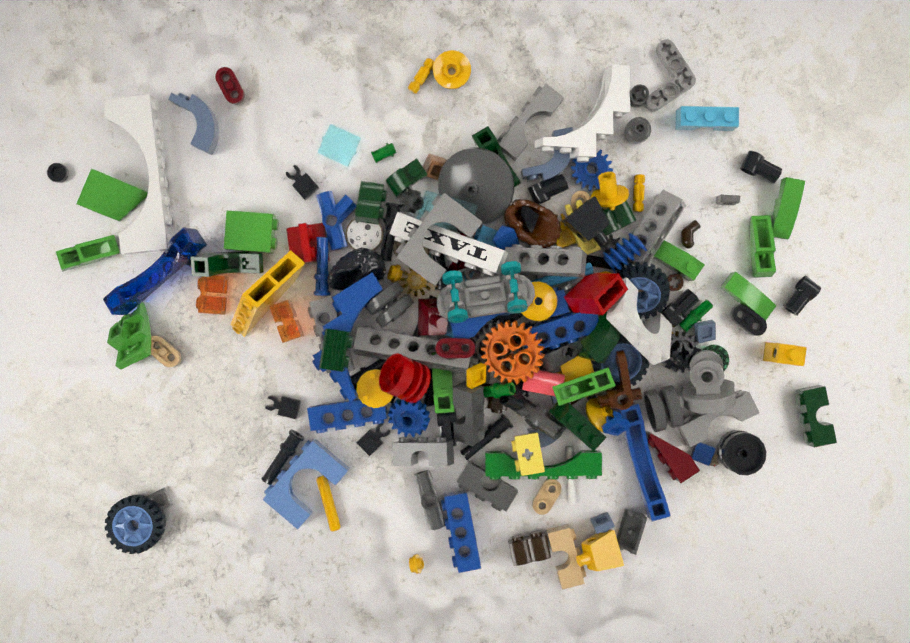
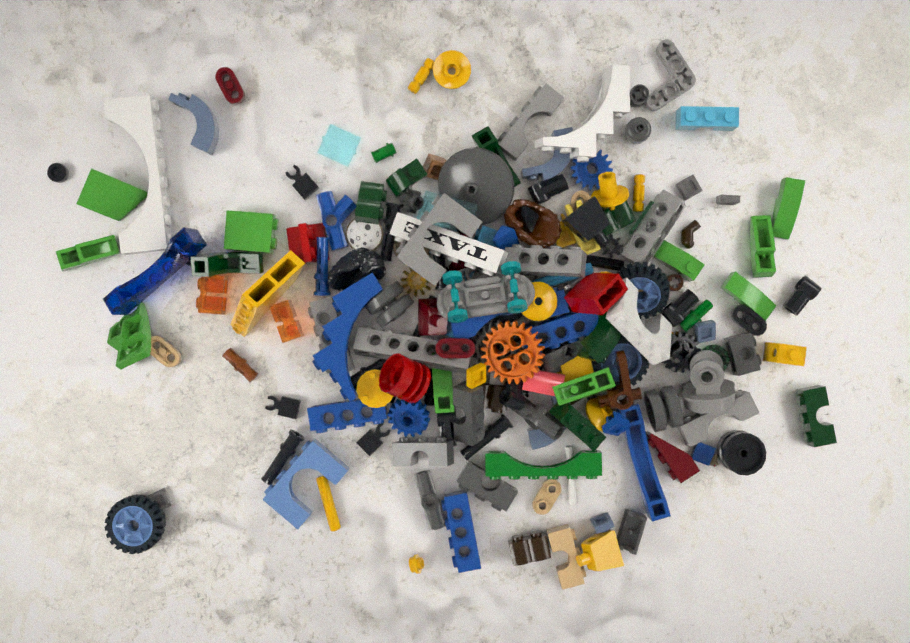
(240, 364): none -> dark orange pin
(335, 350): dark green brick -> none
(394, 273): yellow plate -> none
(498, 390): green axle -> none
(535, 463): light yellow brick -> none
(623, 252): blue piece -> none
(640, 217): none -> clear green piece
(688, 187): none -> flat silver tile
(734, 345): none -> dark grey brick
(756, 165): black piece -> none

